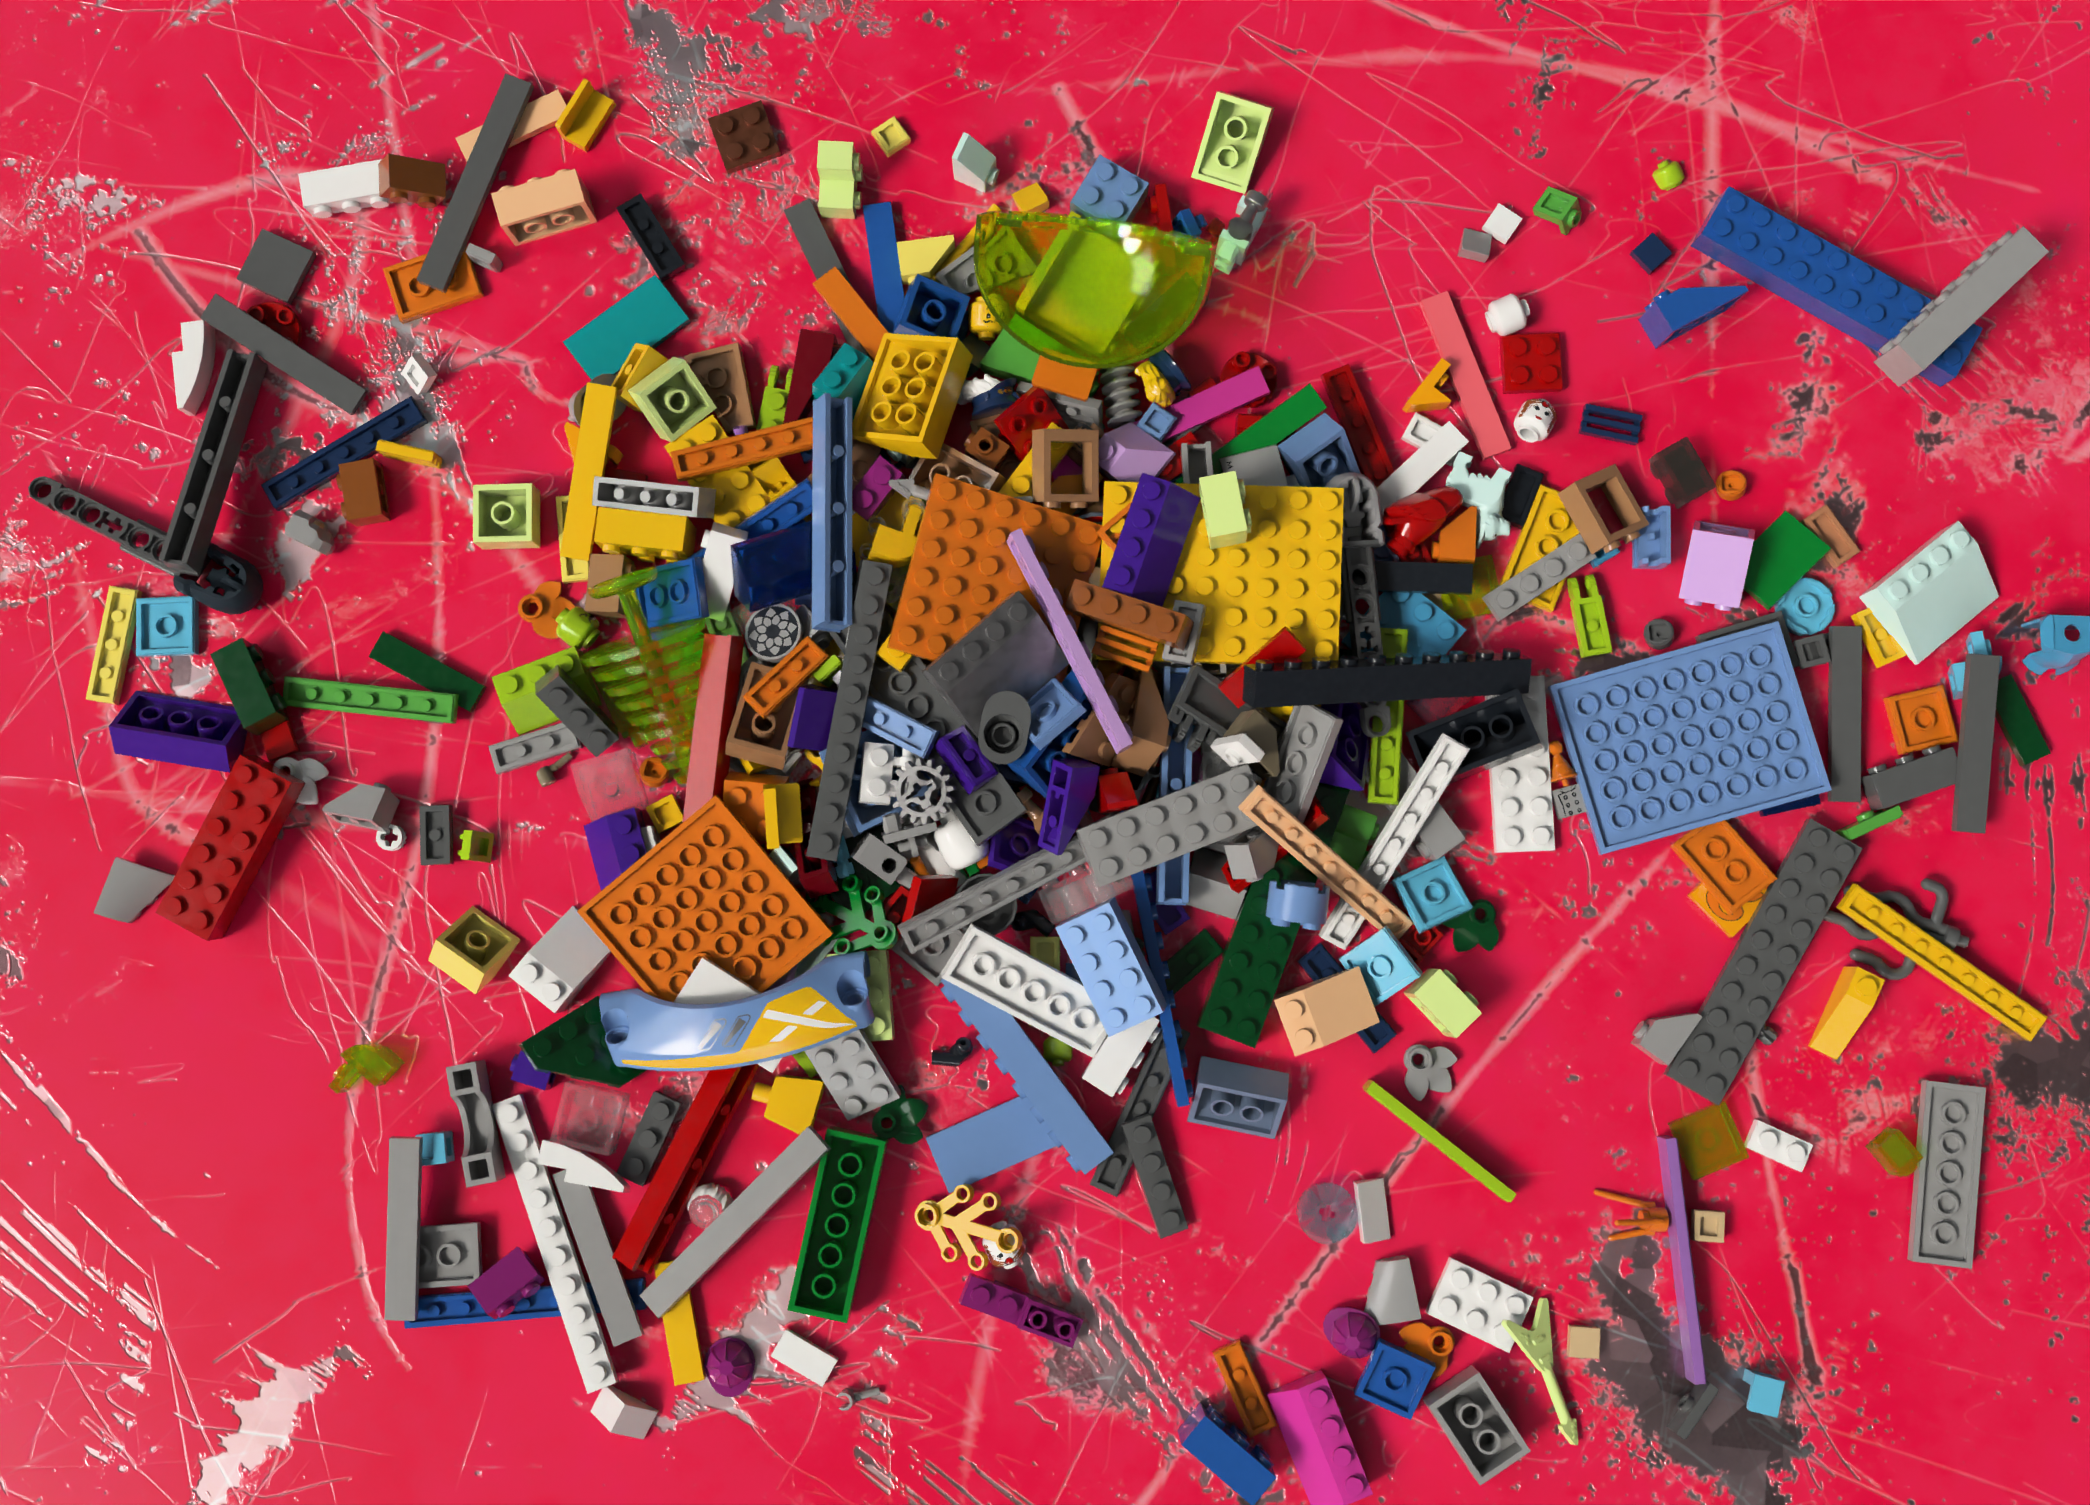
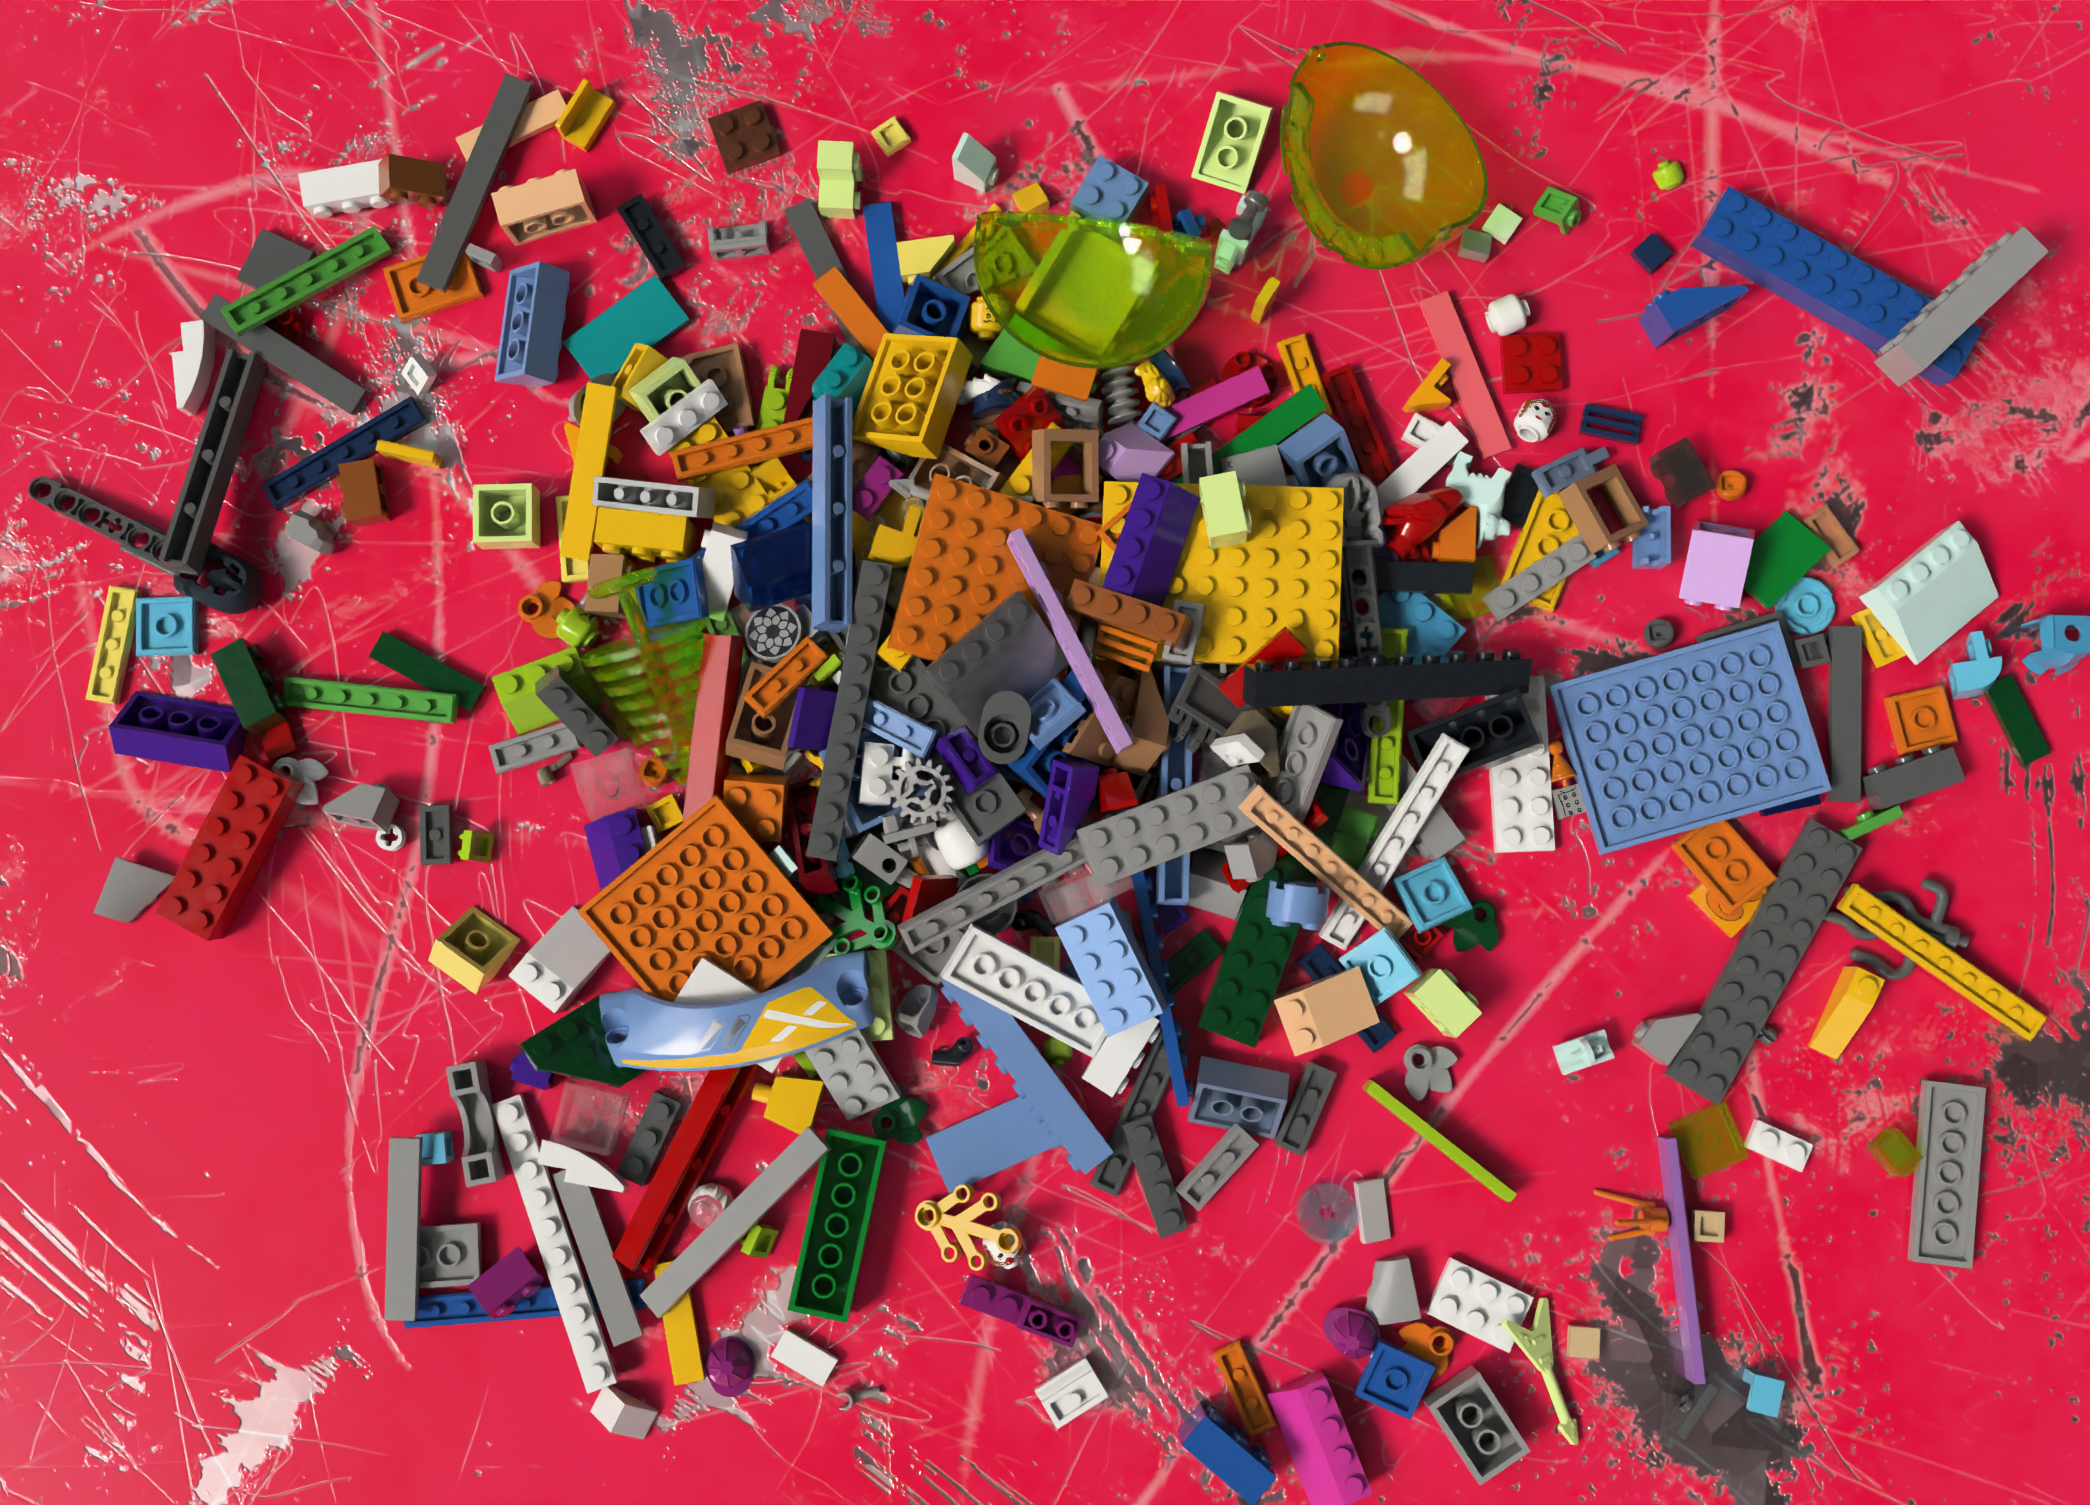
(306, 281): none -> bright green plate
(371, 1060): clear neon green brick -> none
(532, 325): none -> medium blue slope
(683, 417): none -> white plate
(738, 241): none -> light grey hinge
(759, 1240): none -> lime tile
(782, 814): yellow panel -> none
(917, 1010): none -> light grey rock
(1071, 1392): none -> white plate
(1217, 1167): none -> light grey plate
(1265, 299): none -> yellow tile
(1302, 368): none -> light orange tile
(1305, 1108): none -> dark grey plate
(1377, 157): none -> windscreen
(1567, 470): none -> sand blue hinge
(1583, 1052): none -> light aqua hips
(1589, 618): lime hinge -> none
(1975, 743): dark grey tile -> none

